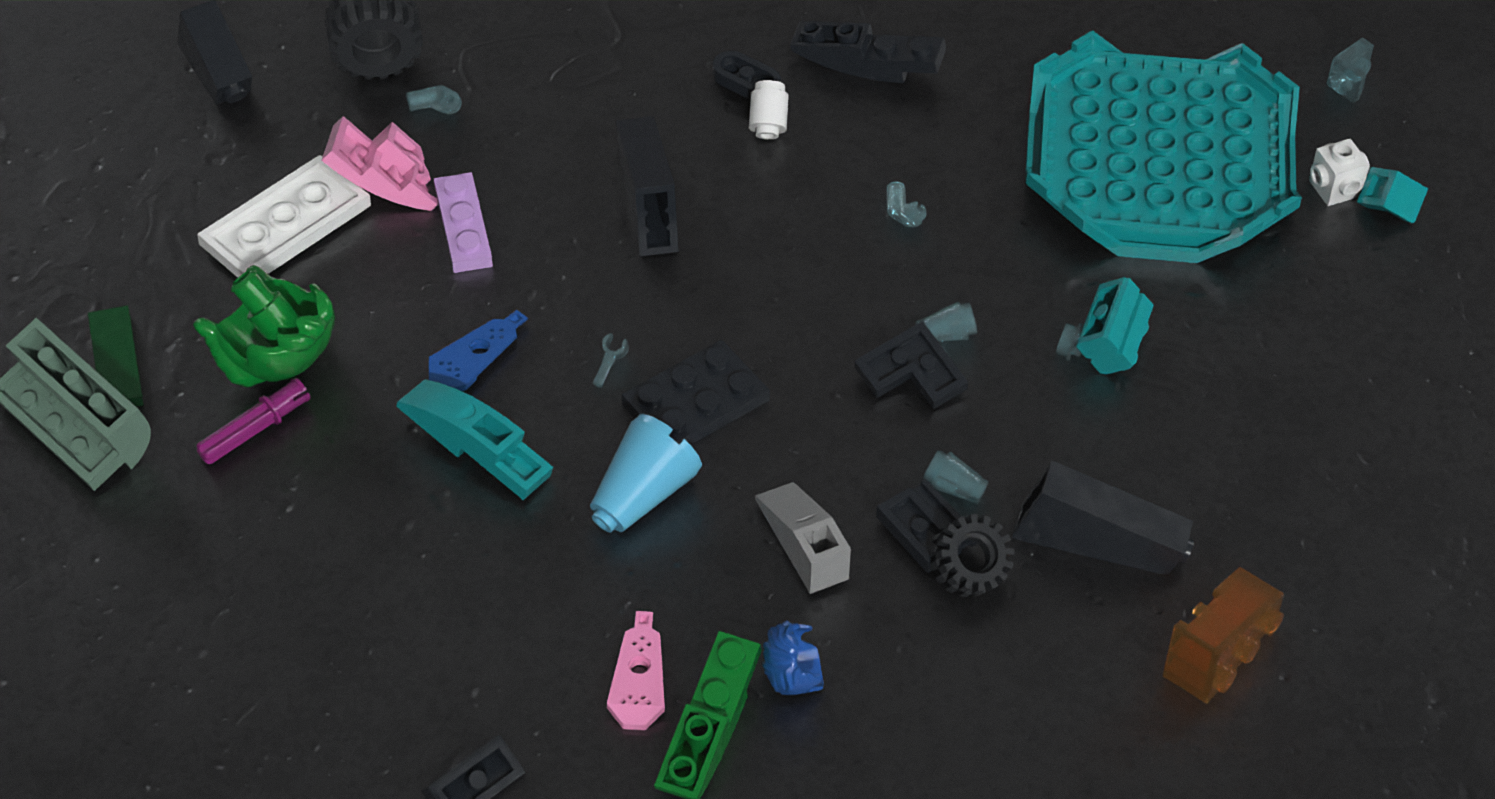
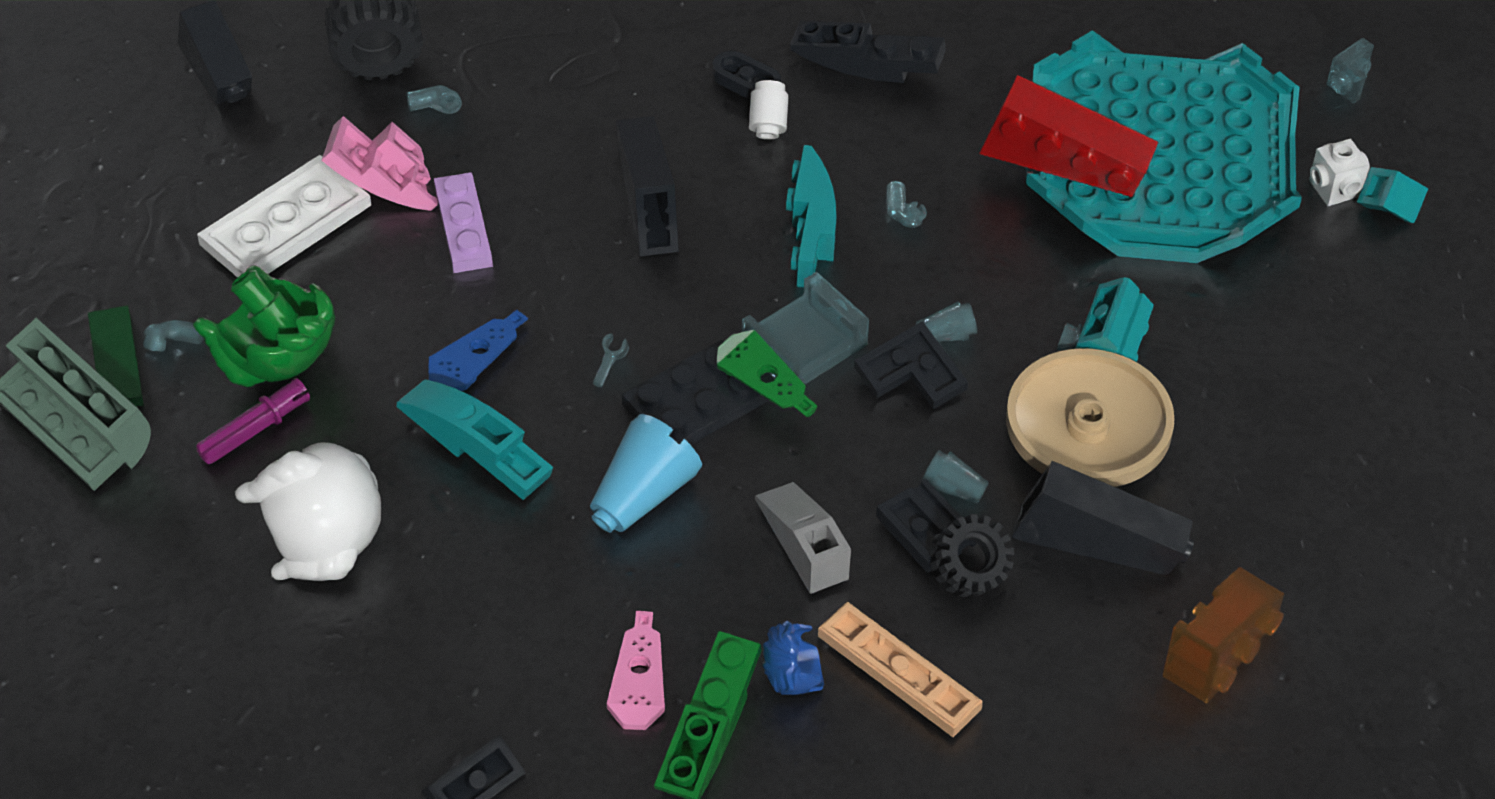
(174, 330): none -> clear light blue arm
(318, 510): none -> white piece
(755, 362): none -> green piece
(813, 214): none -> teal slope
(813, 329): none -> clear light blue panel
(900, 669): none -> light nougat plate
(1067, 140): none -> red wedge
(1090, 415): none -> tan dish

